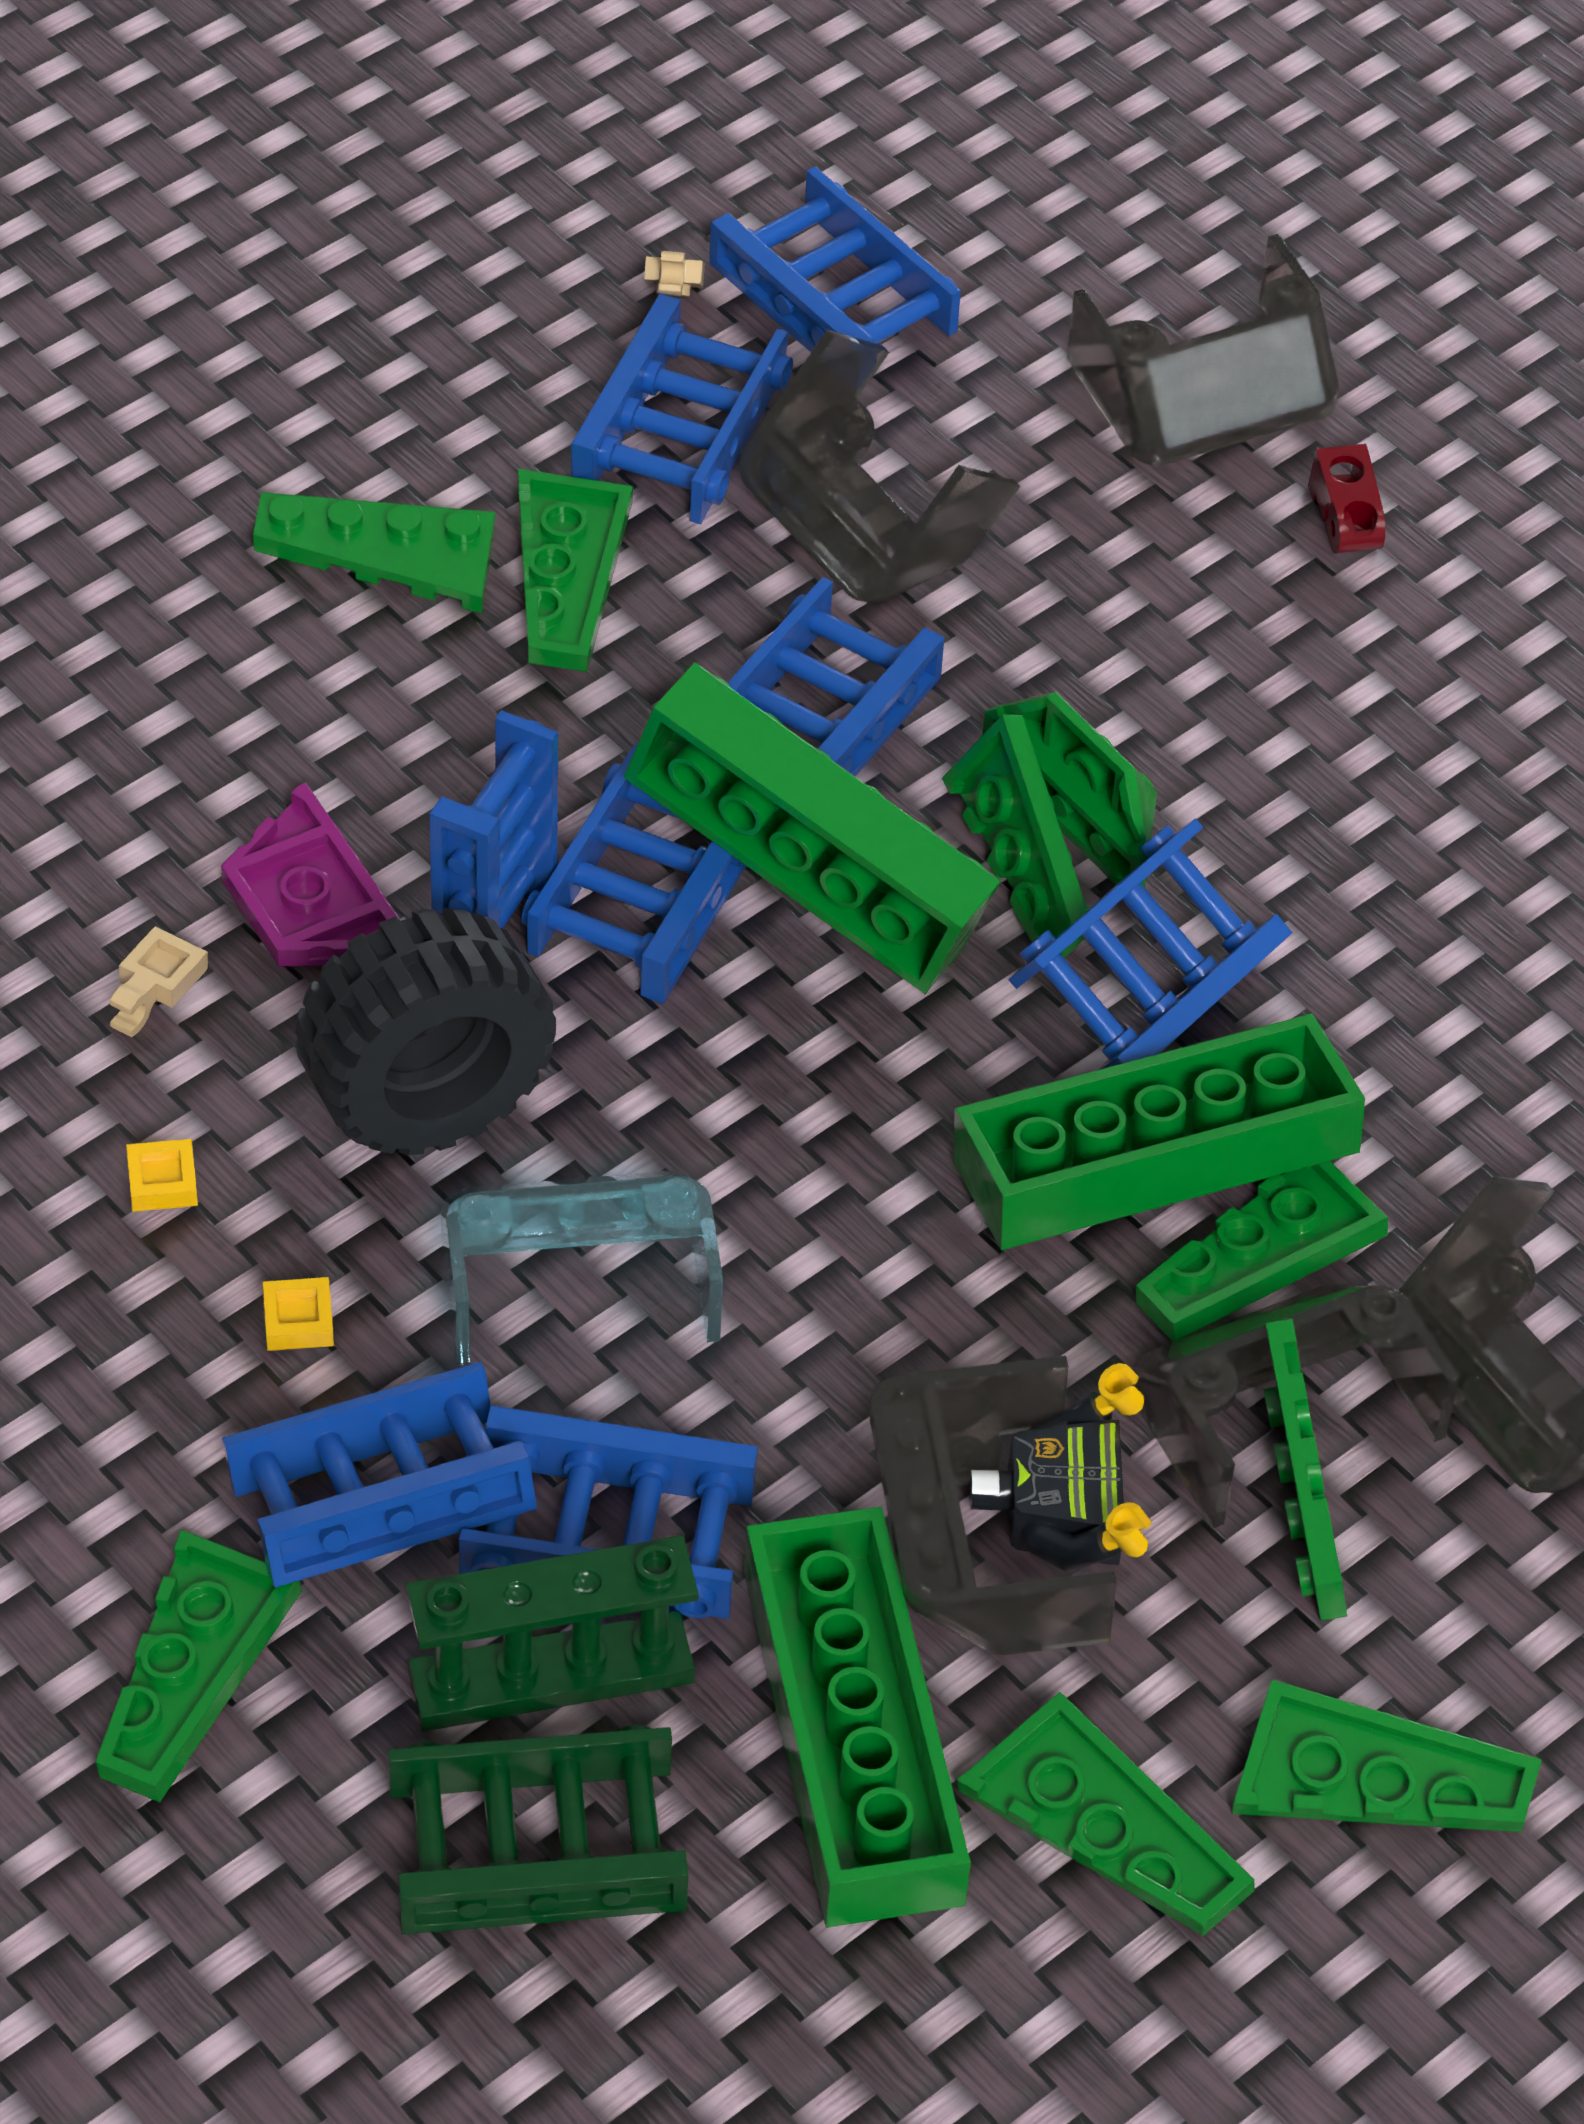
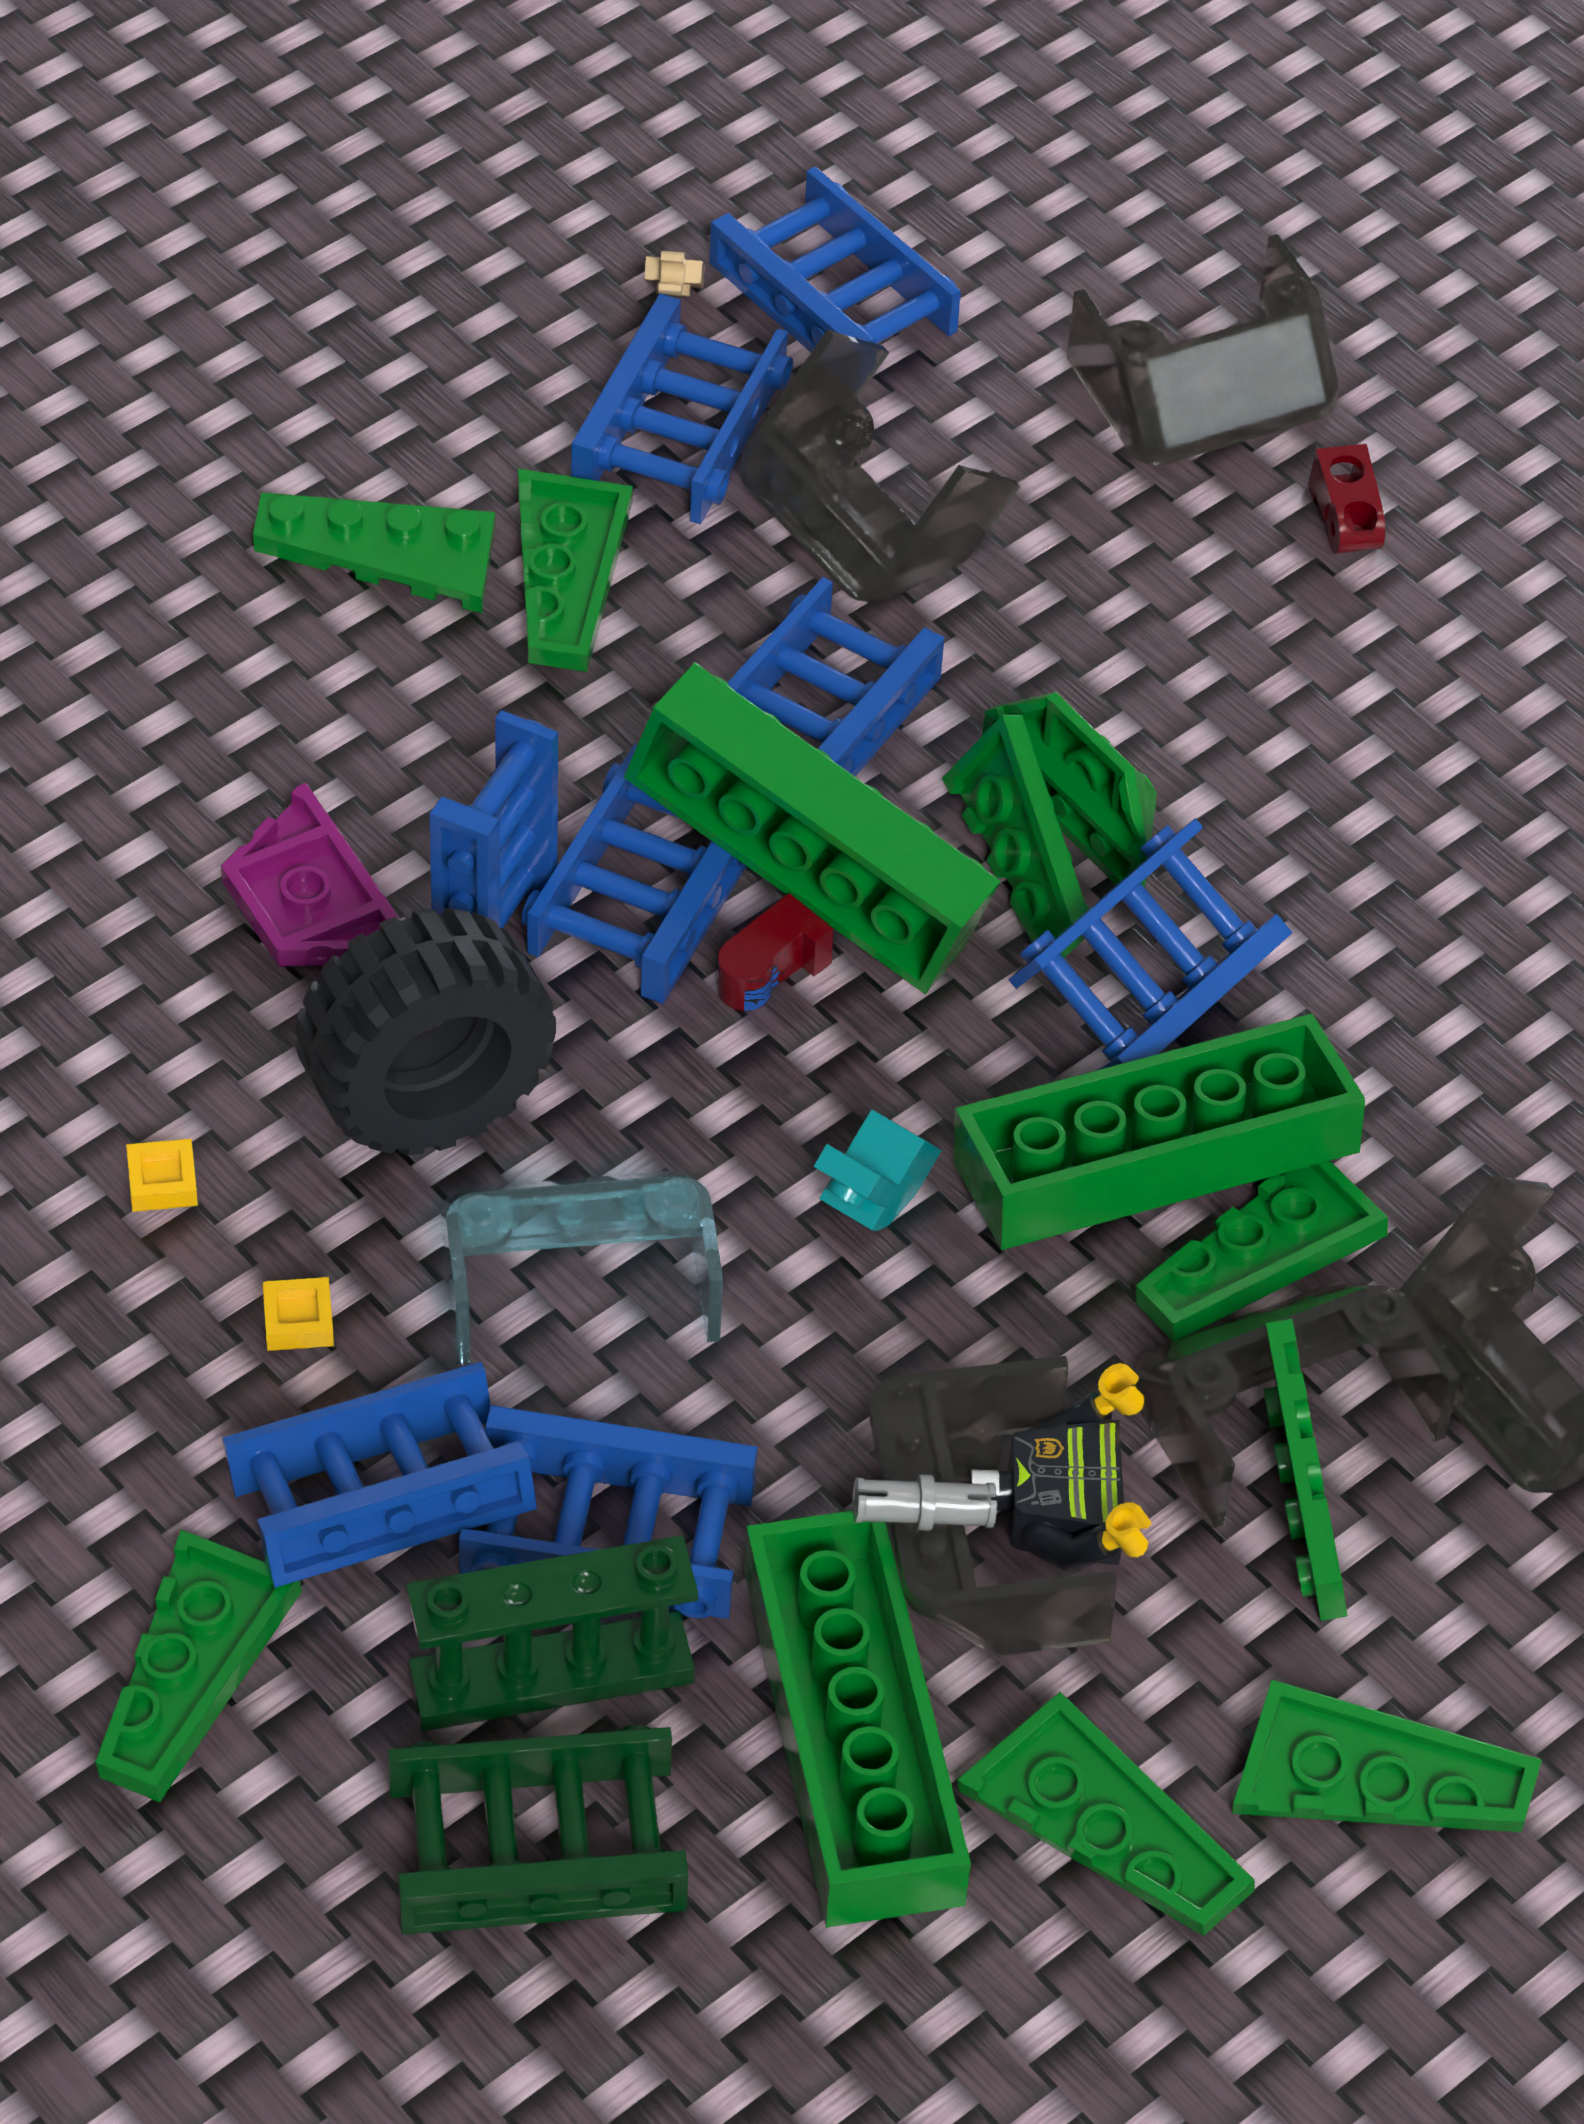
(158, 970): tan plate -> none
(770, 952): none -> dark red leg
(876, 1172): none -> teal brick
(924, 1502): none -> light grey pin

